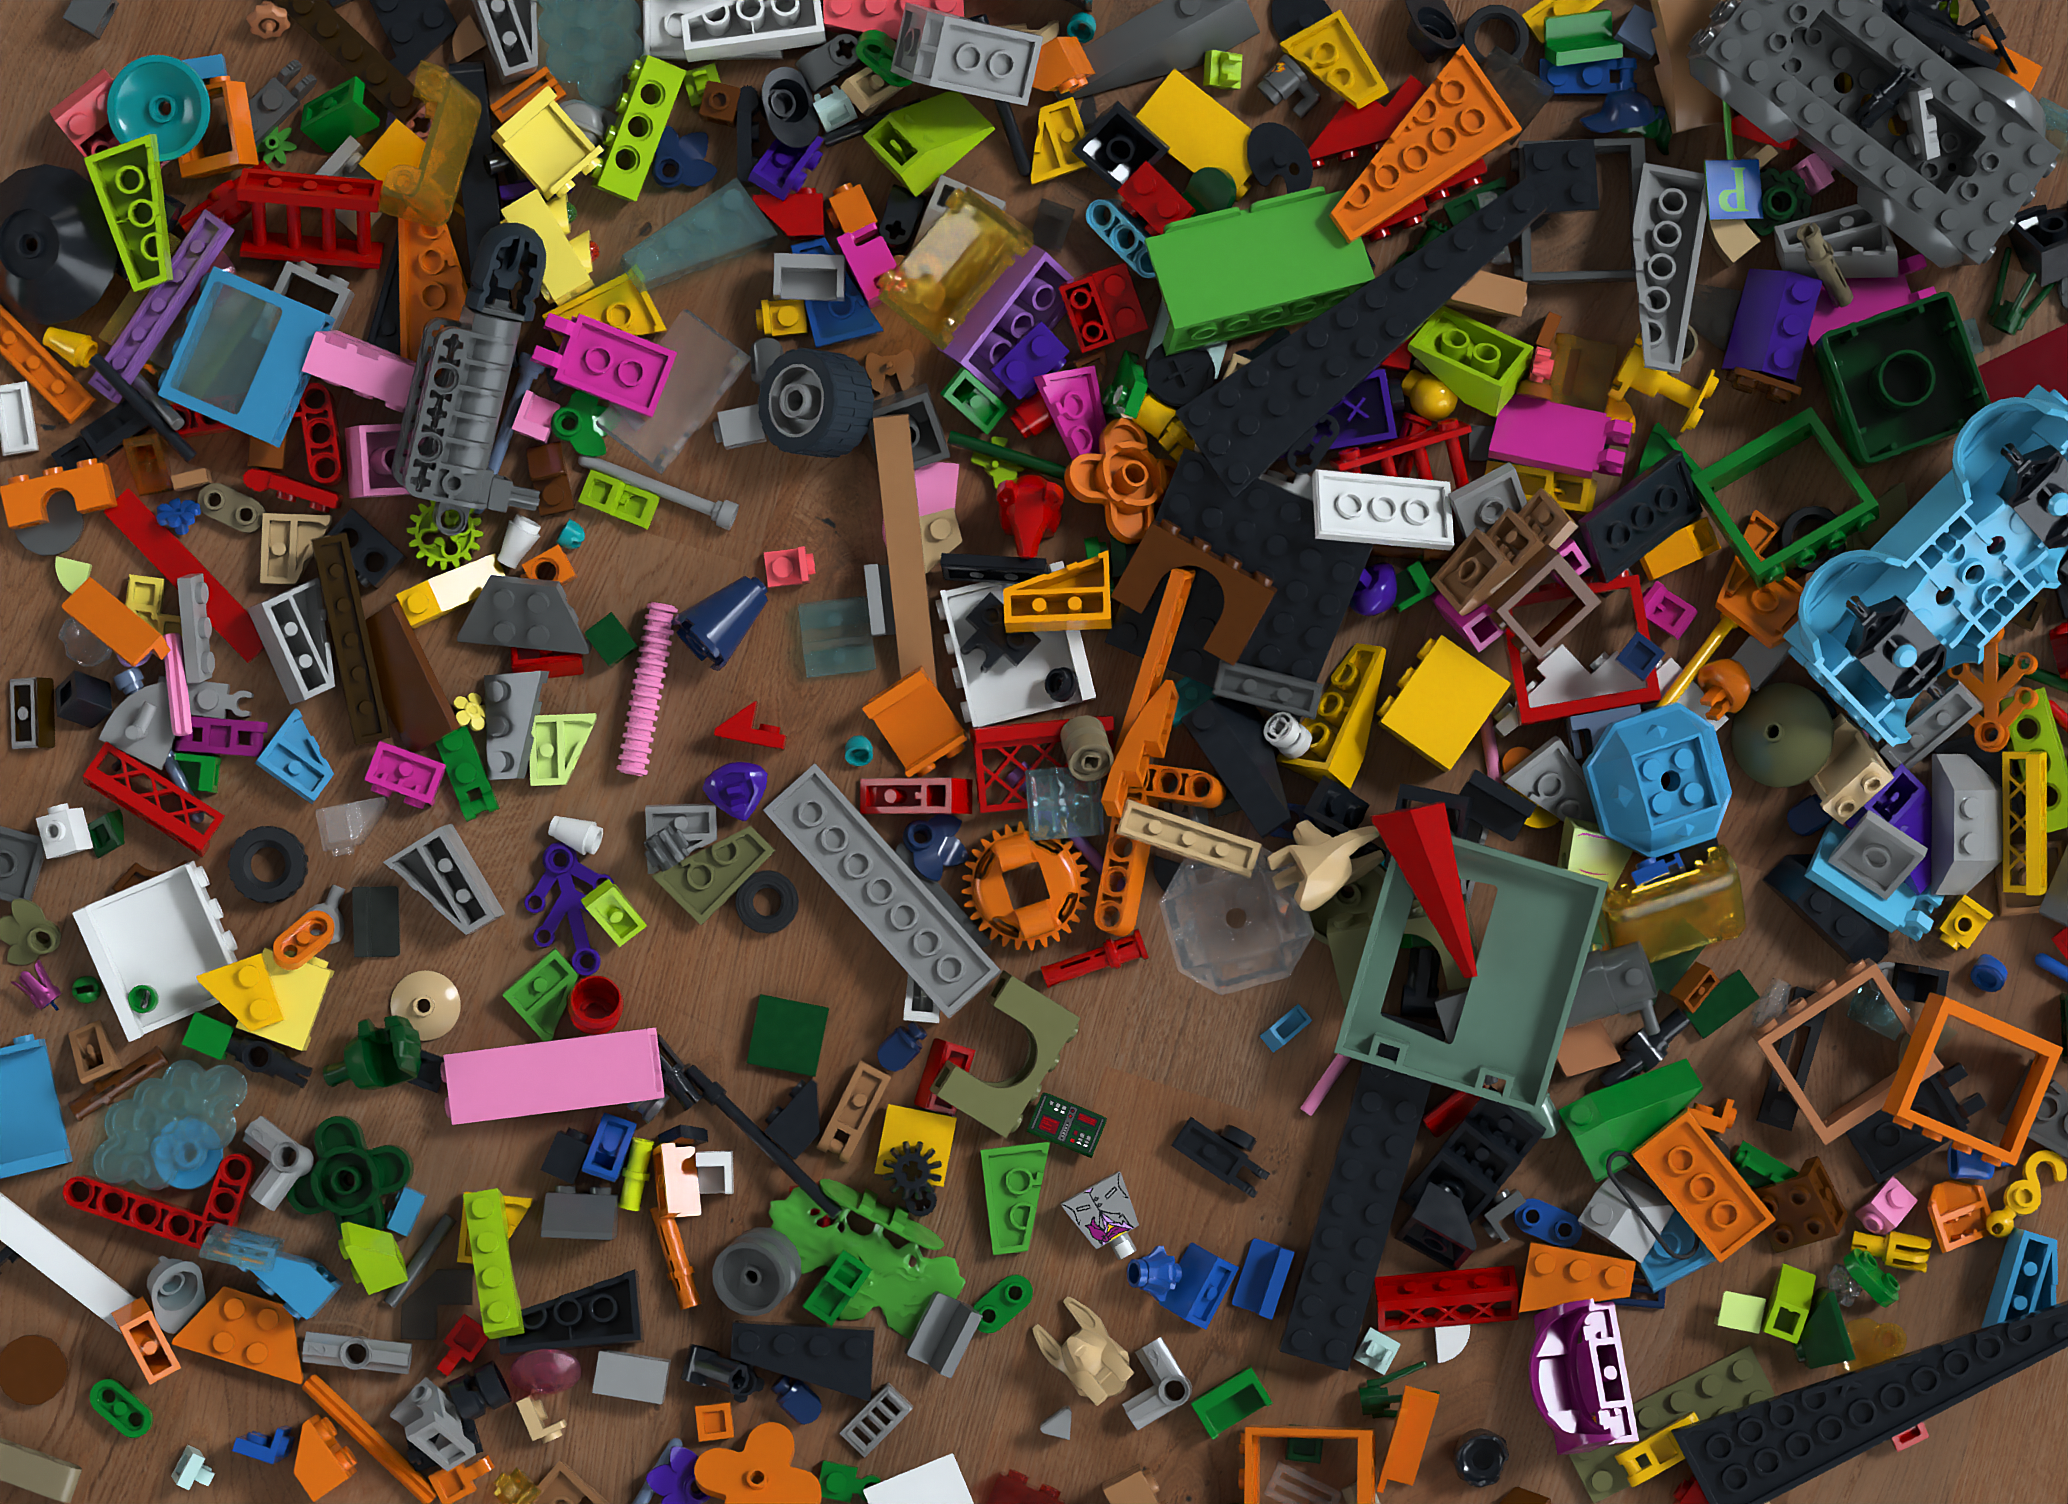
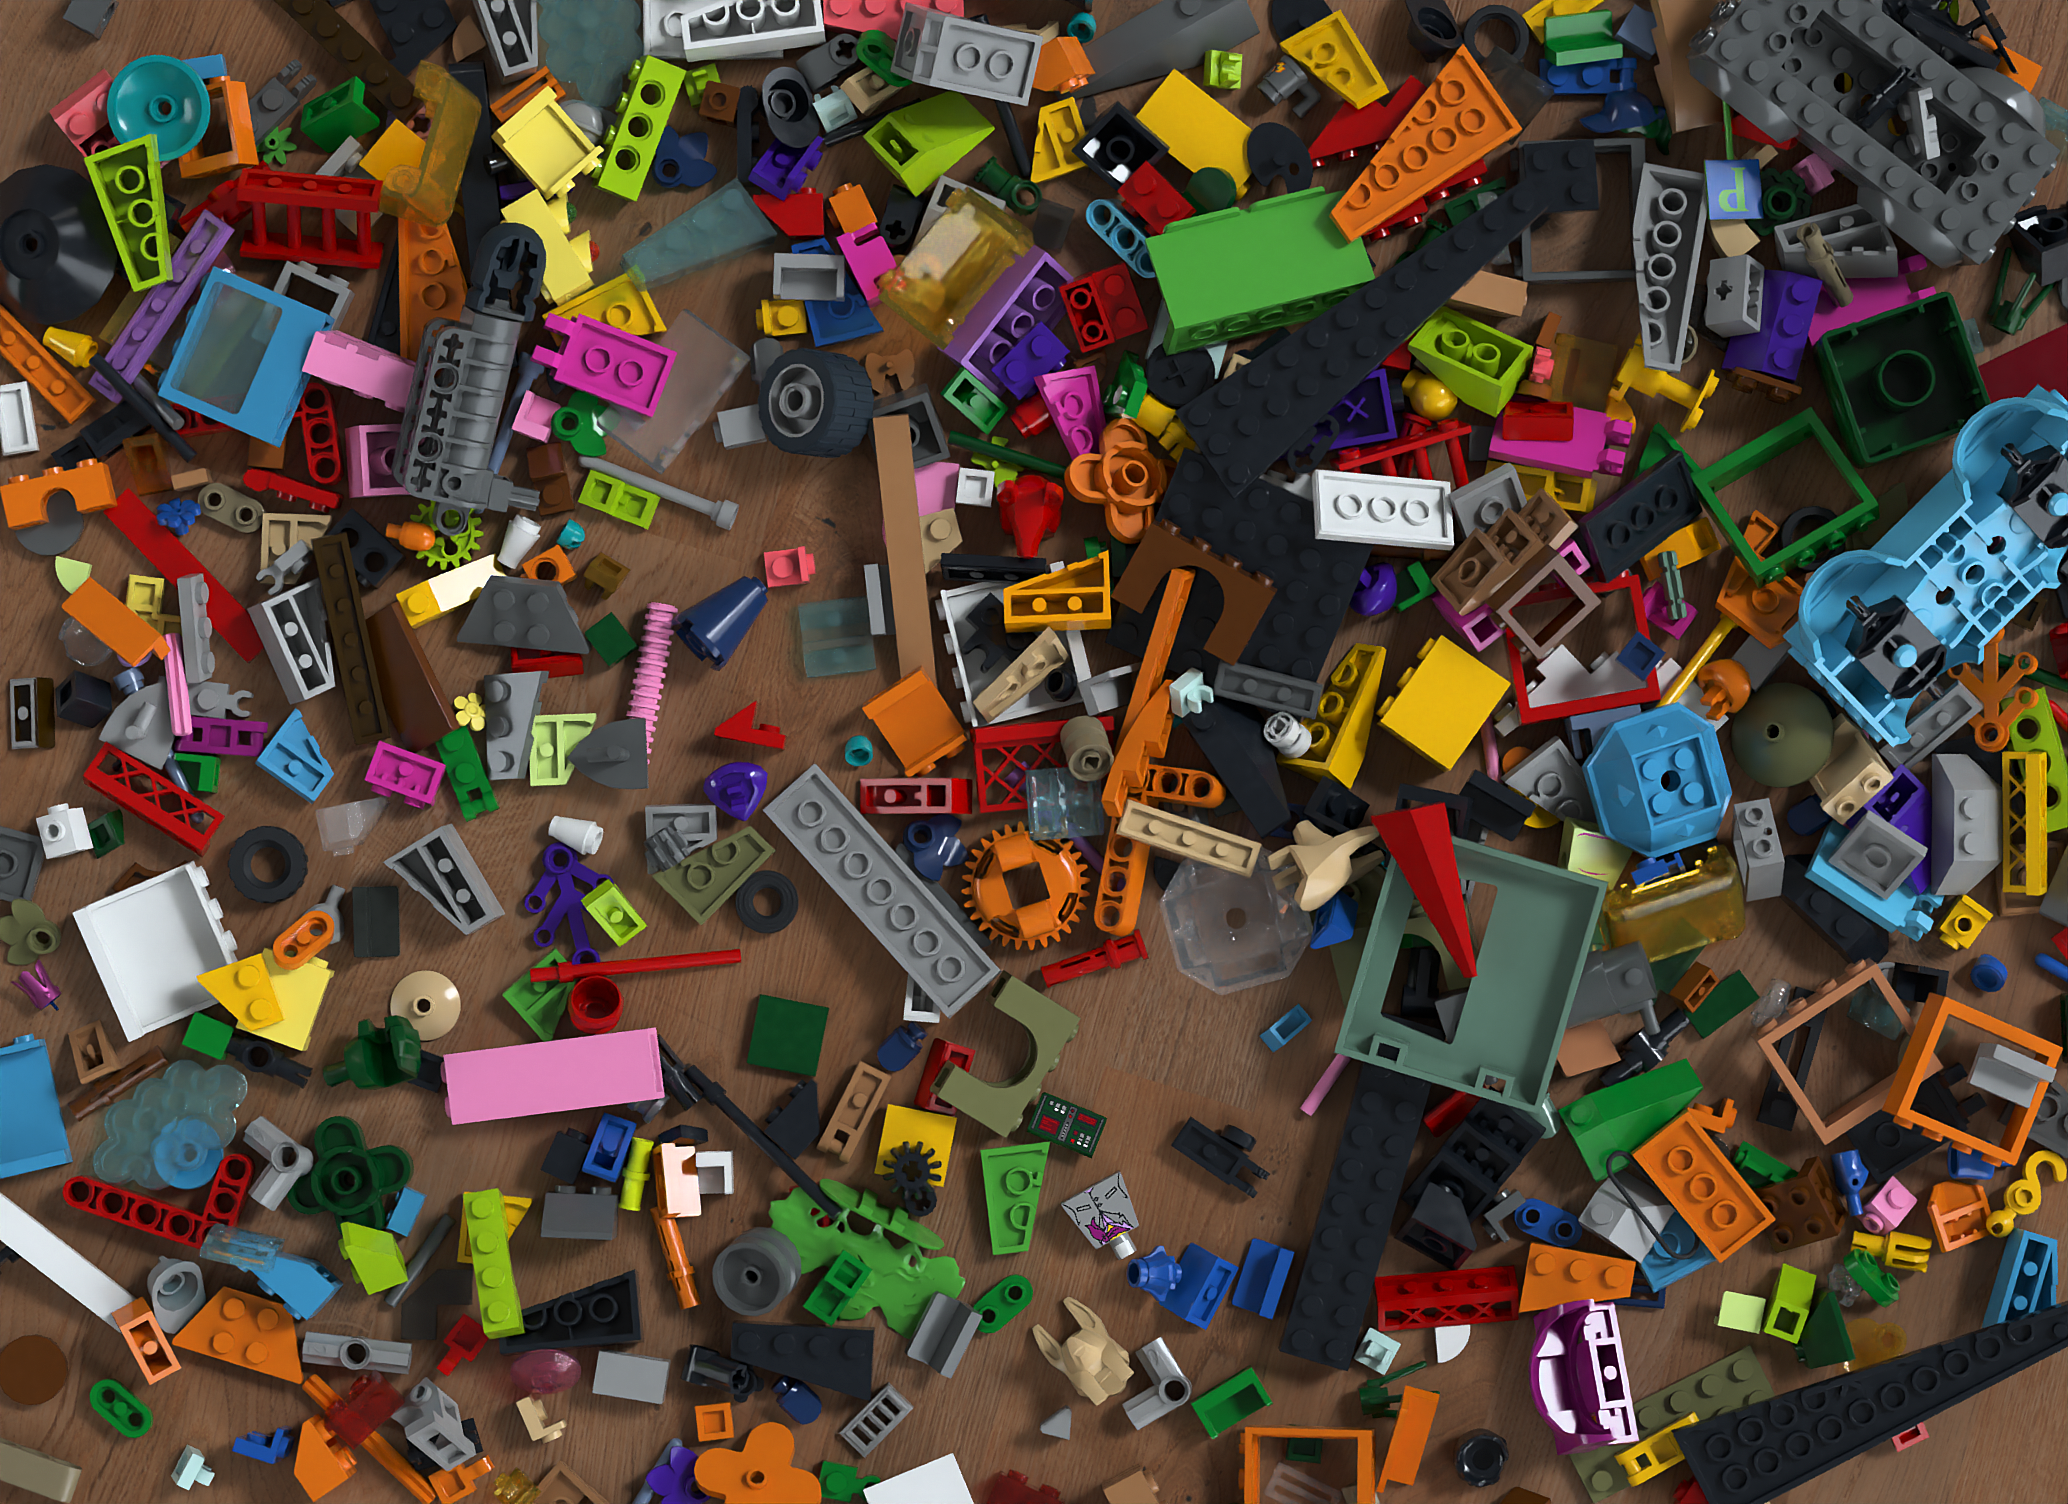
(86, 997): green hinge -> none
(137, 998): green hinge -> none
(268, 20): nougat piece -> none
(292, 560): none -> light grey plate
(363, 1409): none -> clear red bracket
(412, 535): none -> orange cylinder
(479, 1391): black wheel -> none
(566, 972): none -> red bar
(605, 573): none -> pearl gold tile
(615, 755): none -> dark grey shield
(975, 487): none -> white tile
(1007, 186): none -> dark green connector
(1022, 675): none -> tan wing
(1108, 689): none -> light grey panel
(1189, 692): none -> light aqua tile
(1334, 921): none -> blue slope
(1538, 420): none -> red slope
(1672, 585): none -> sand green axle
(1734, 295): none -> light grey brick
(1756, 852): none -> light grey window
(1850, 1178): none -> blue piece
(2008, 1073): none -> light grey panel

